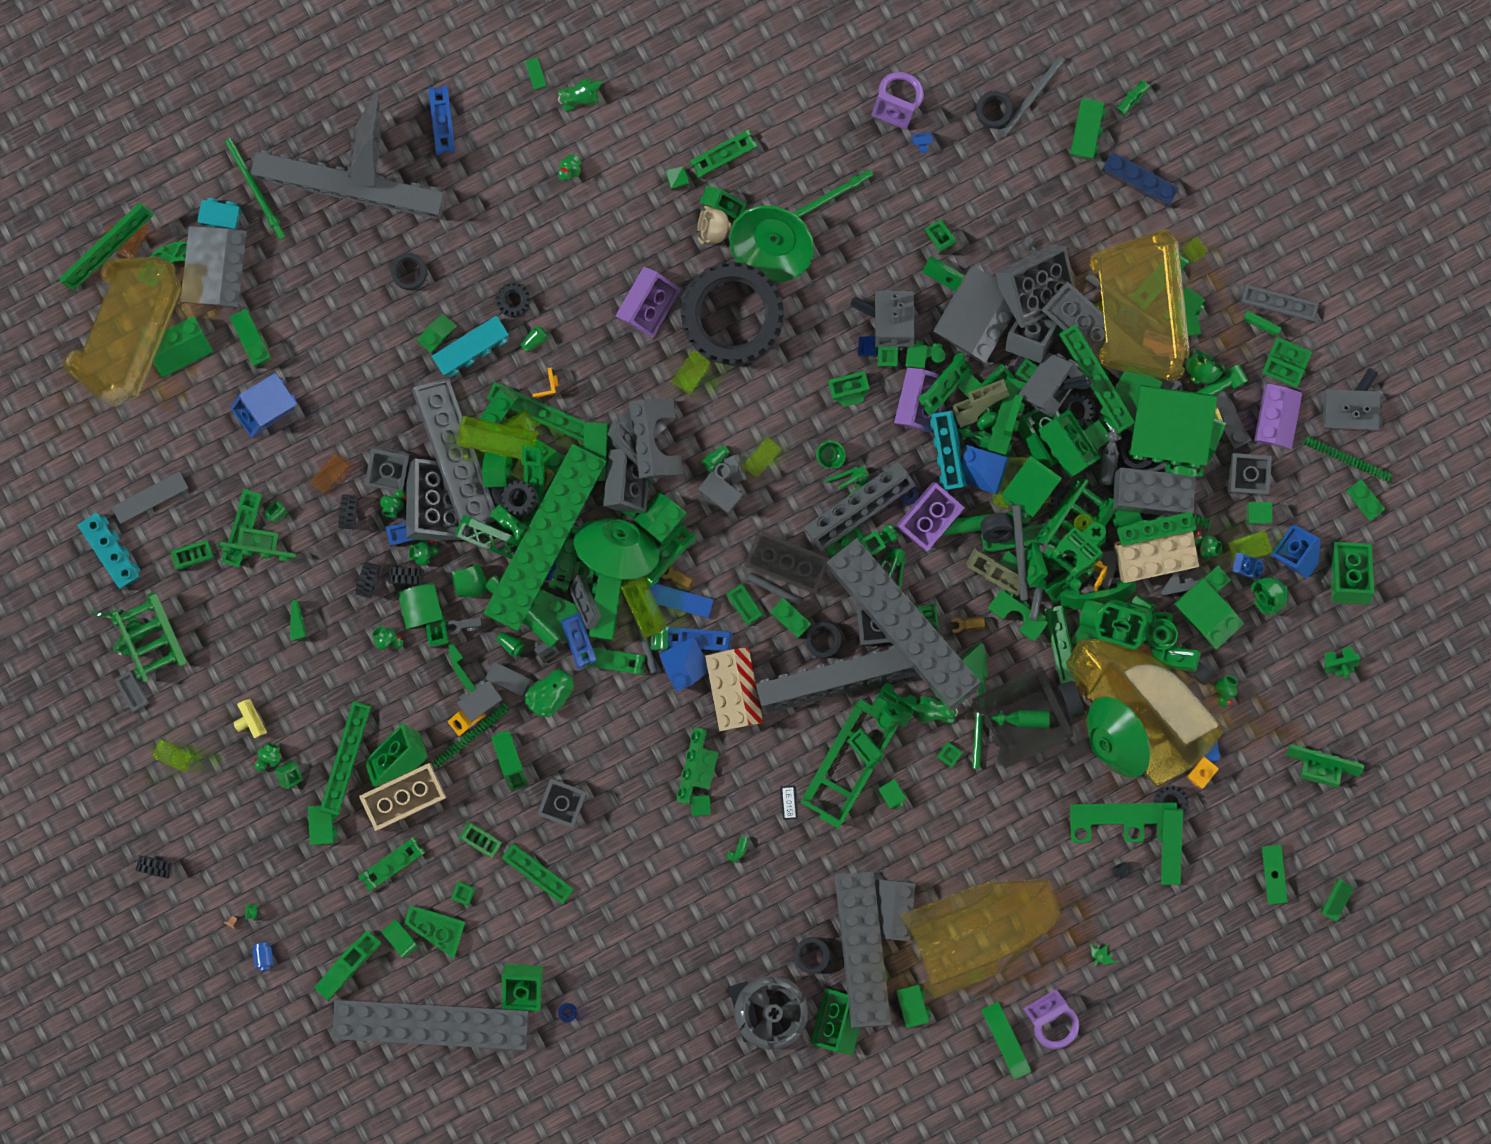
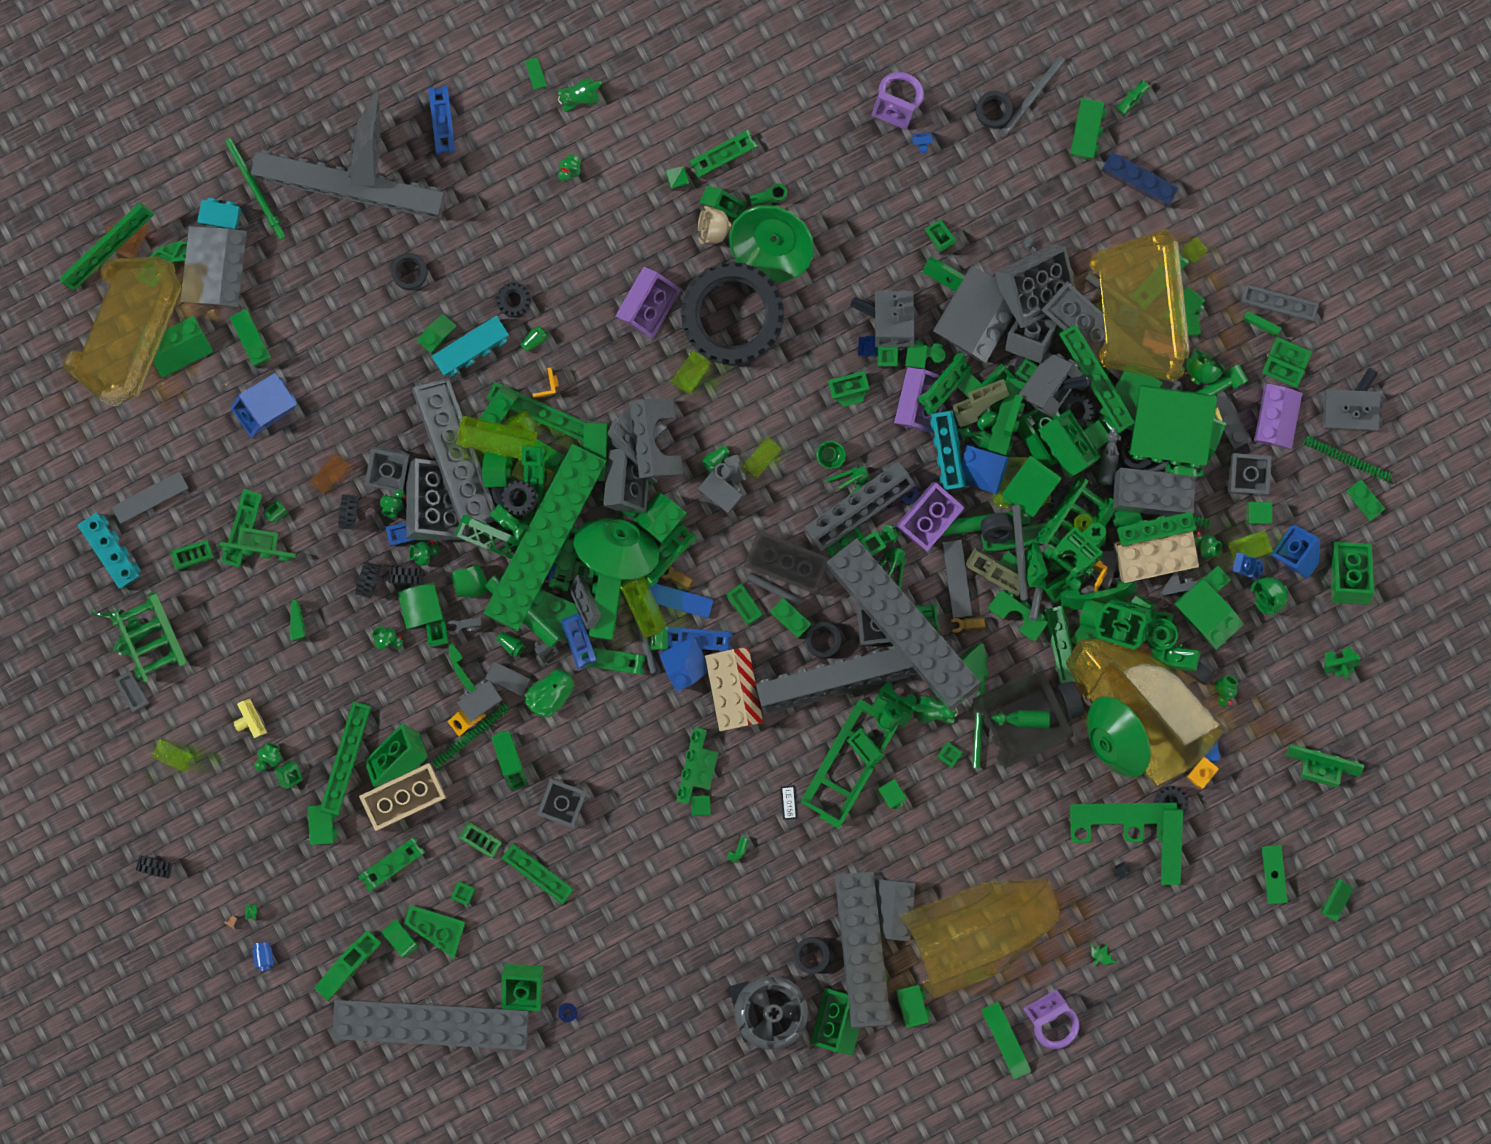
(767, 196): none -> green pin
(855, 182): green bar -> none
(957, 579): none -> dark grey tile

